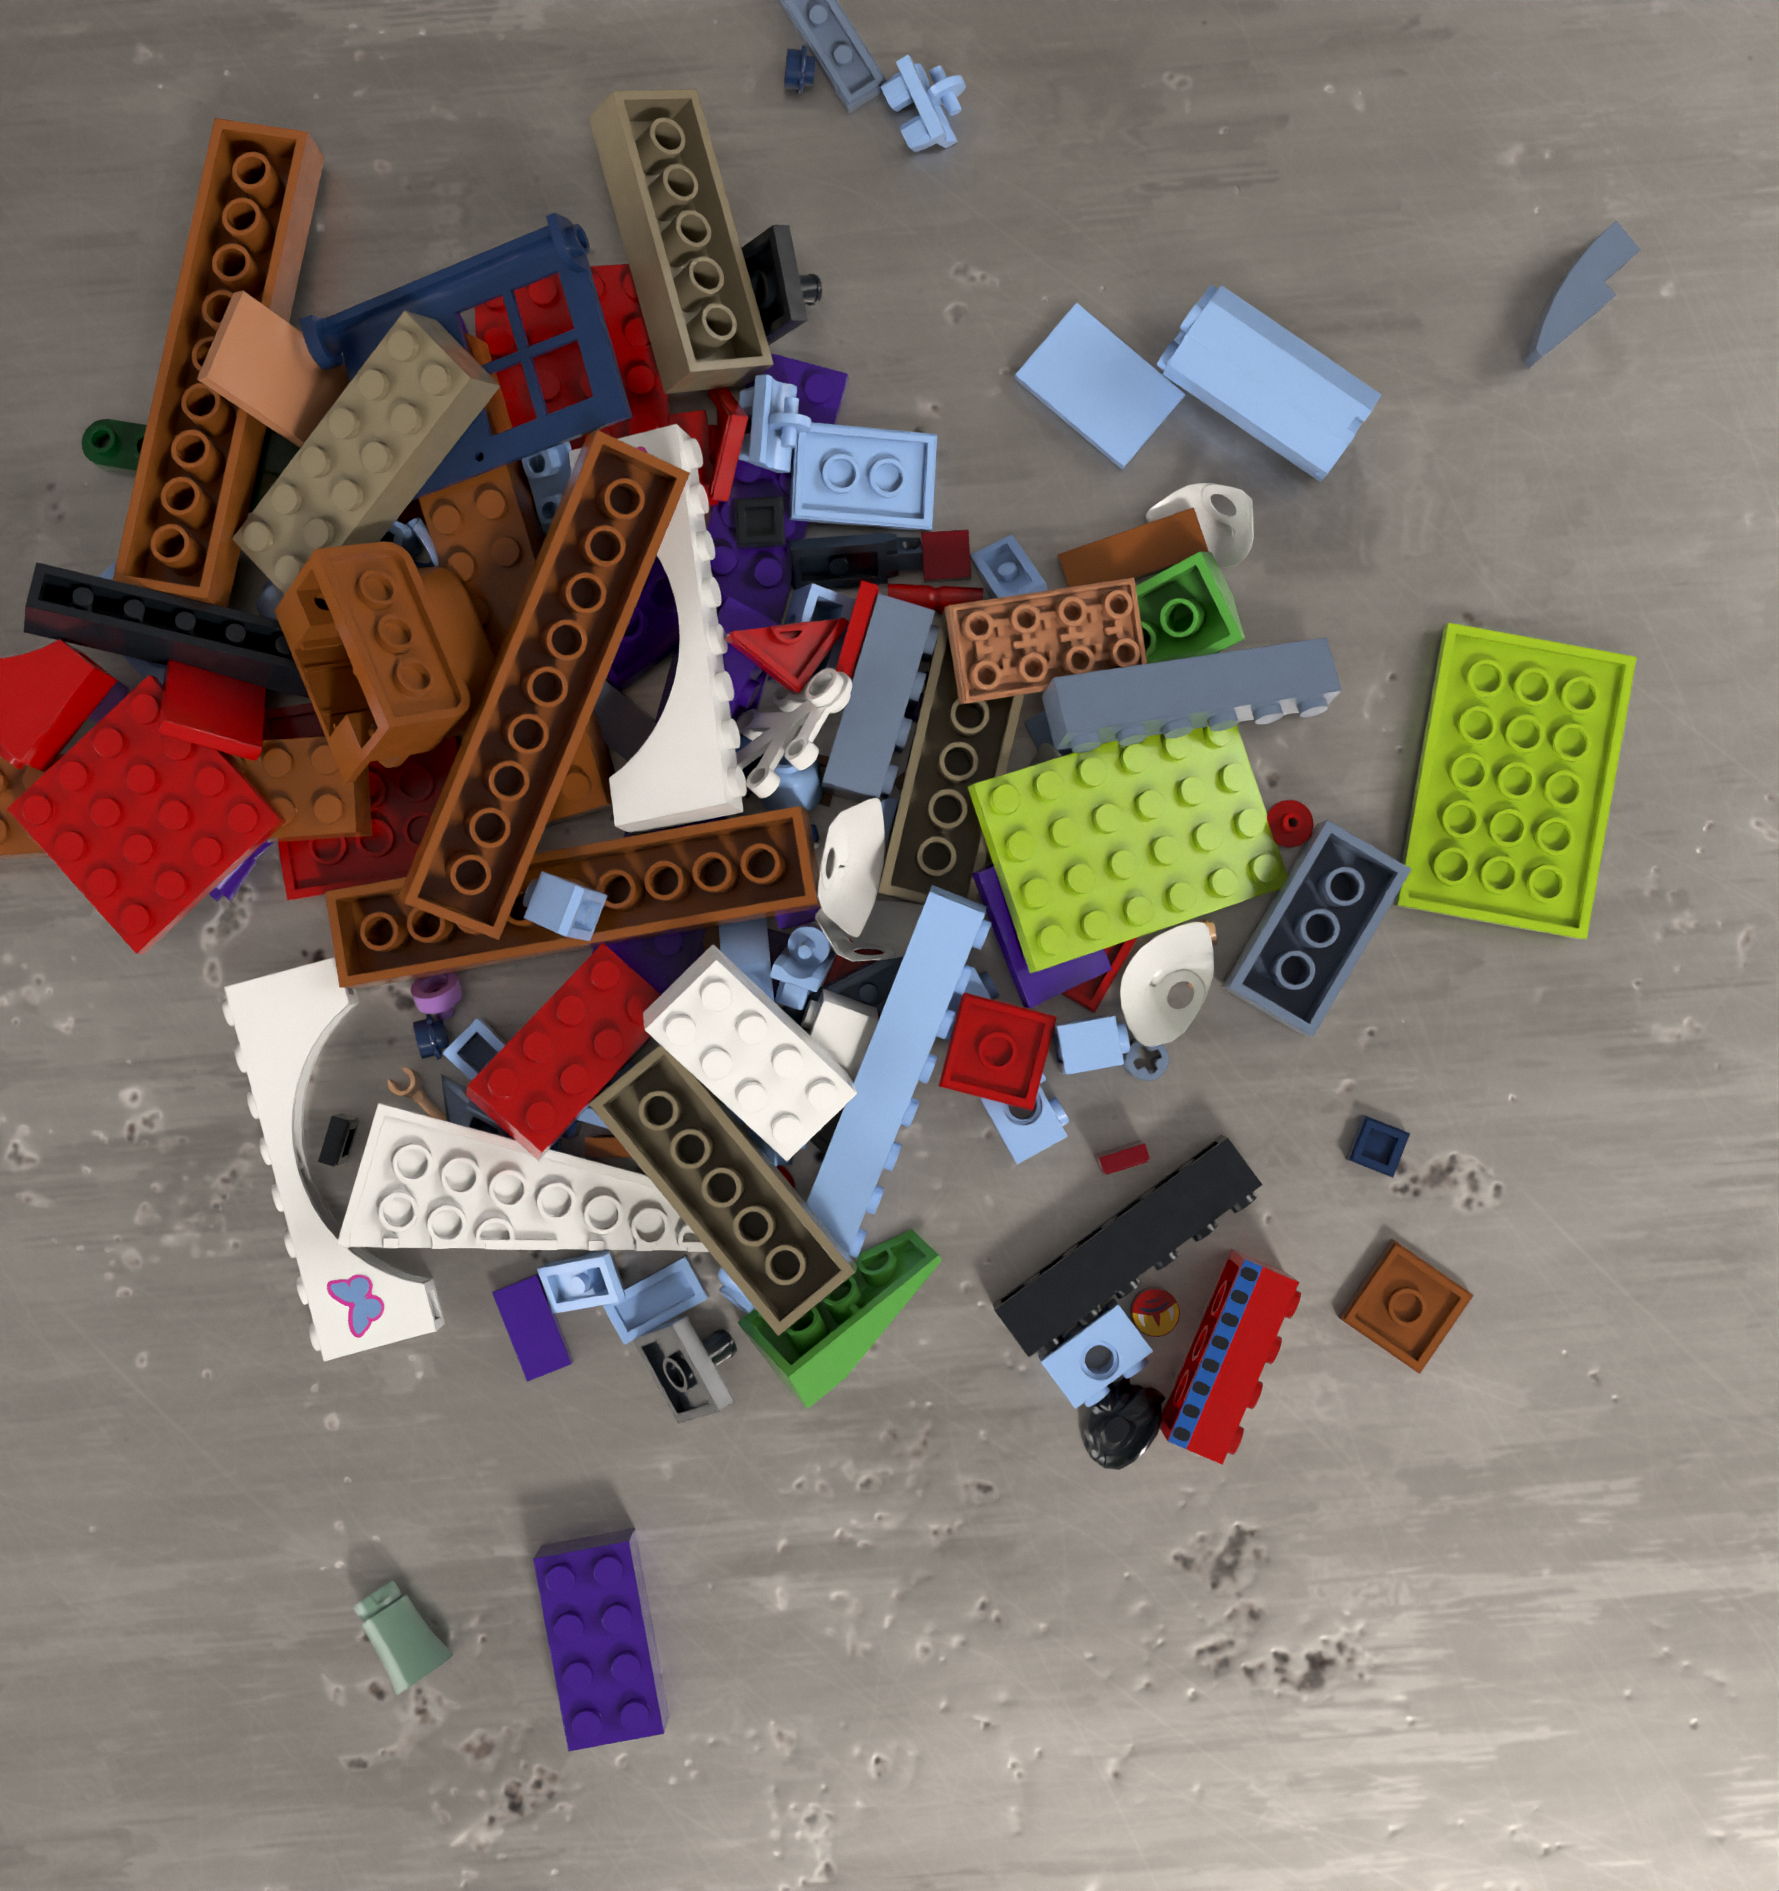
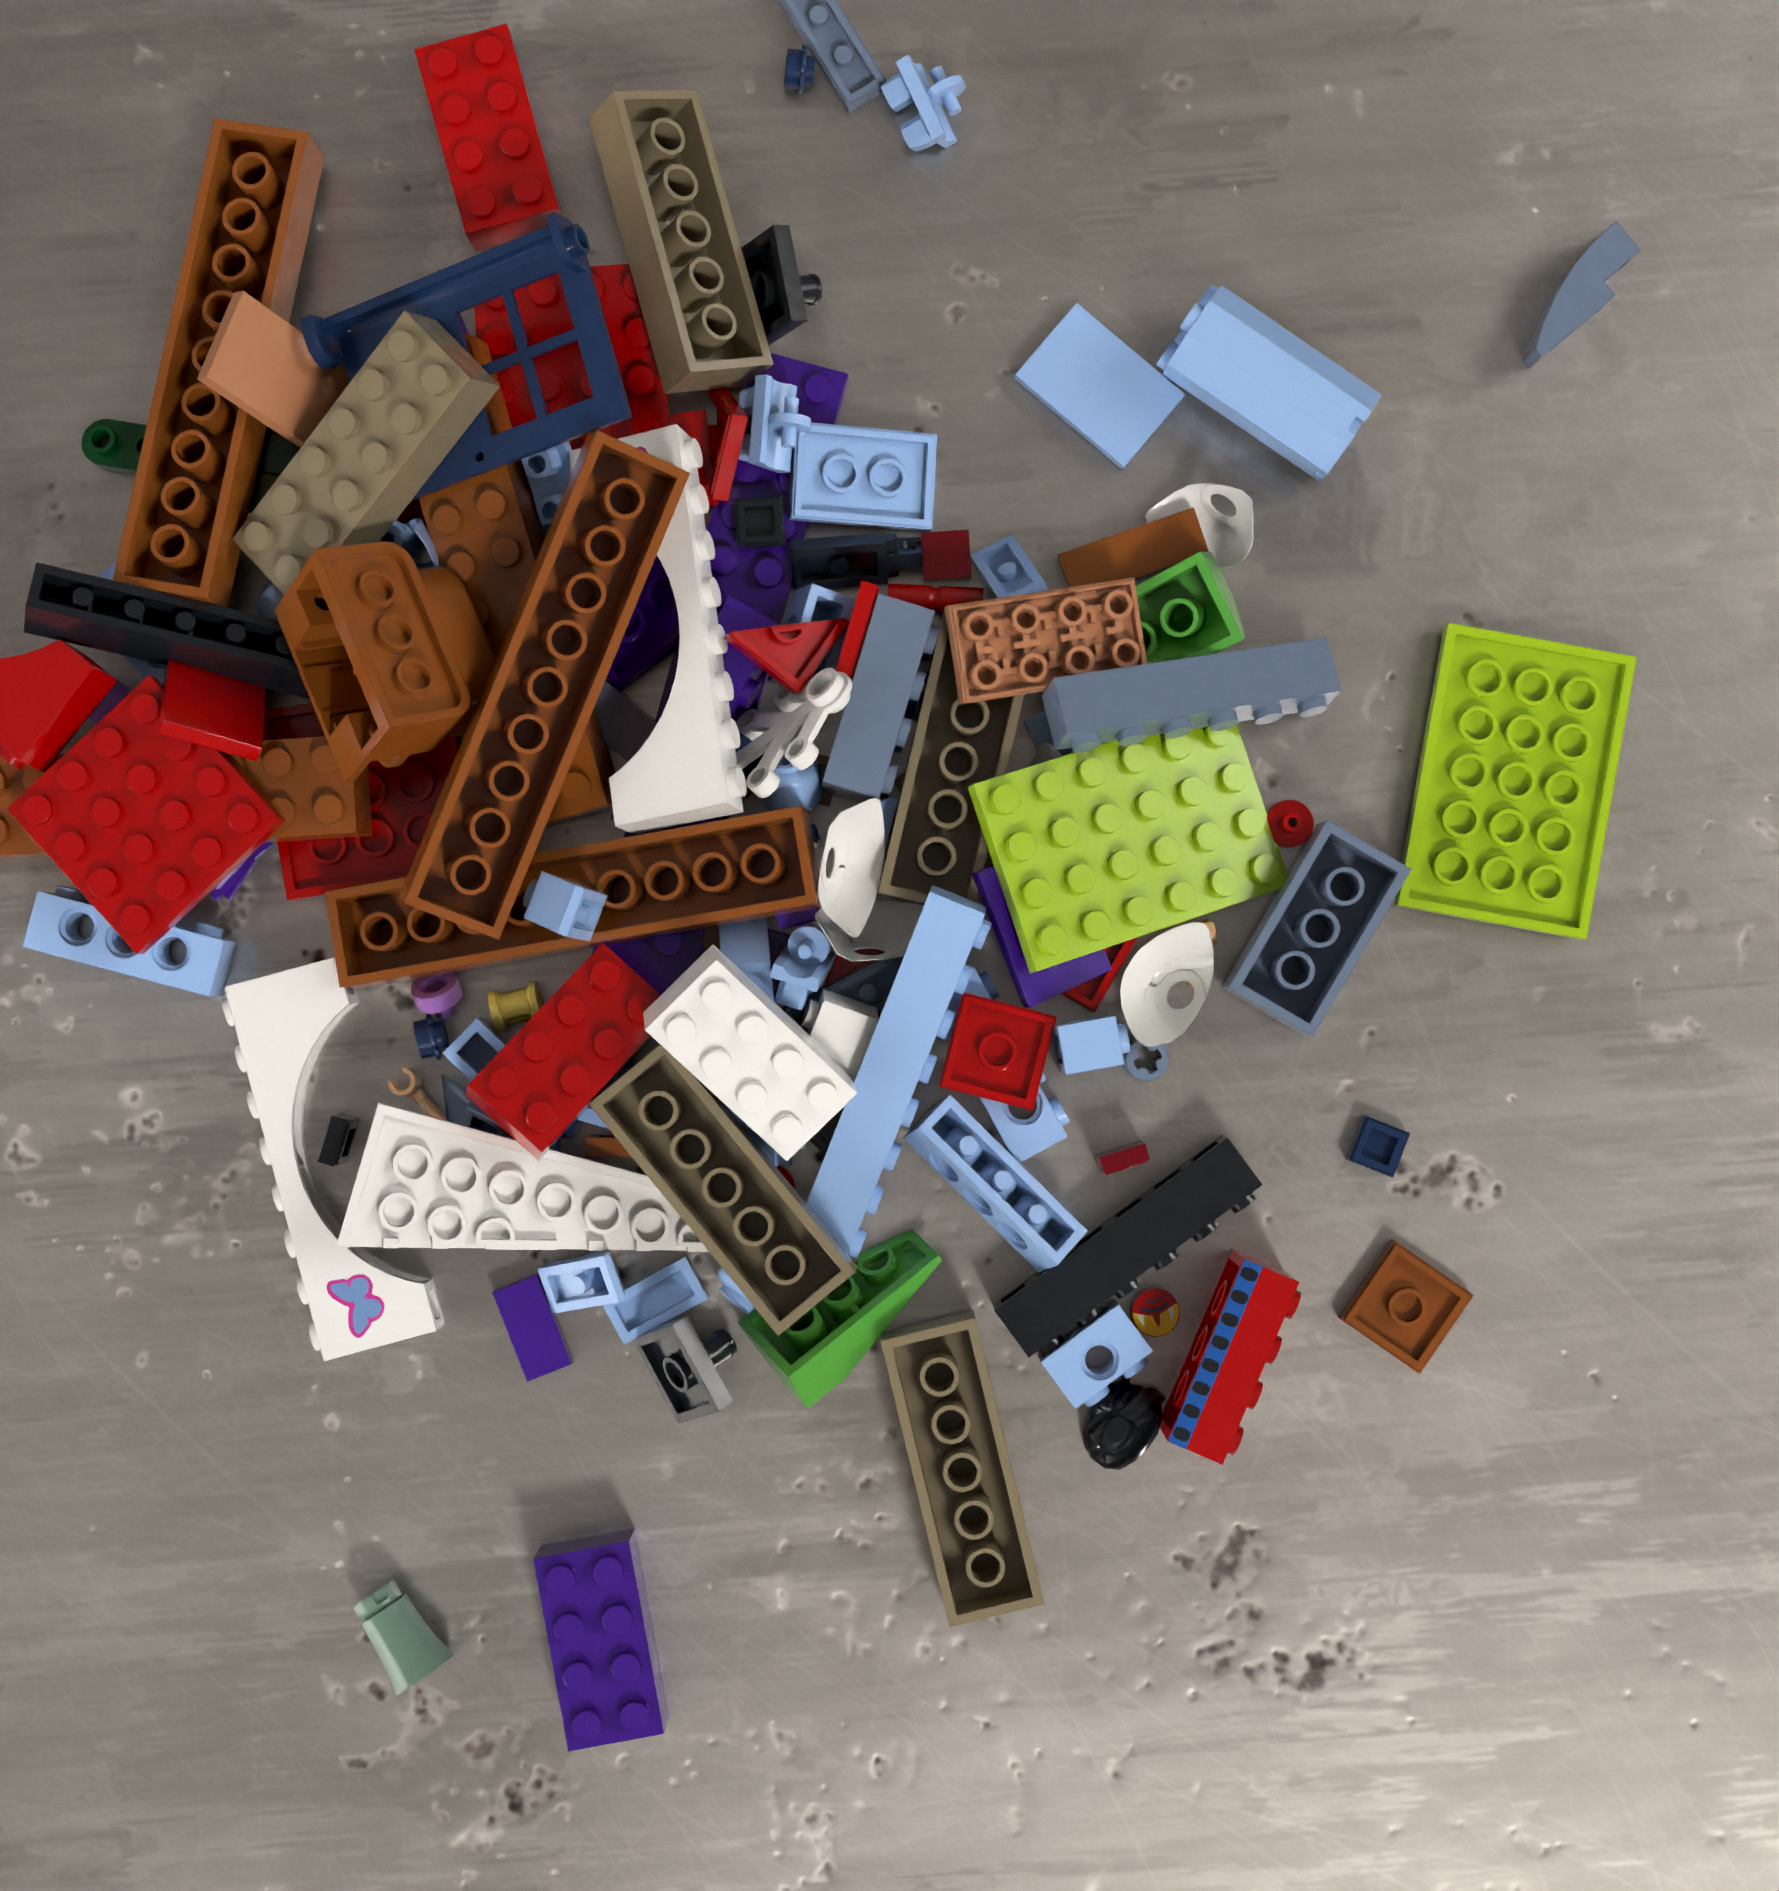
(55, 932): none -> light blue brick
(489, 136): none -> red brick
(514, 1006): none -> light yellow bush
(961, 1468): none -> dark tan brick
(995, 1184): none -> light blue brick

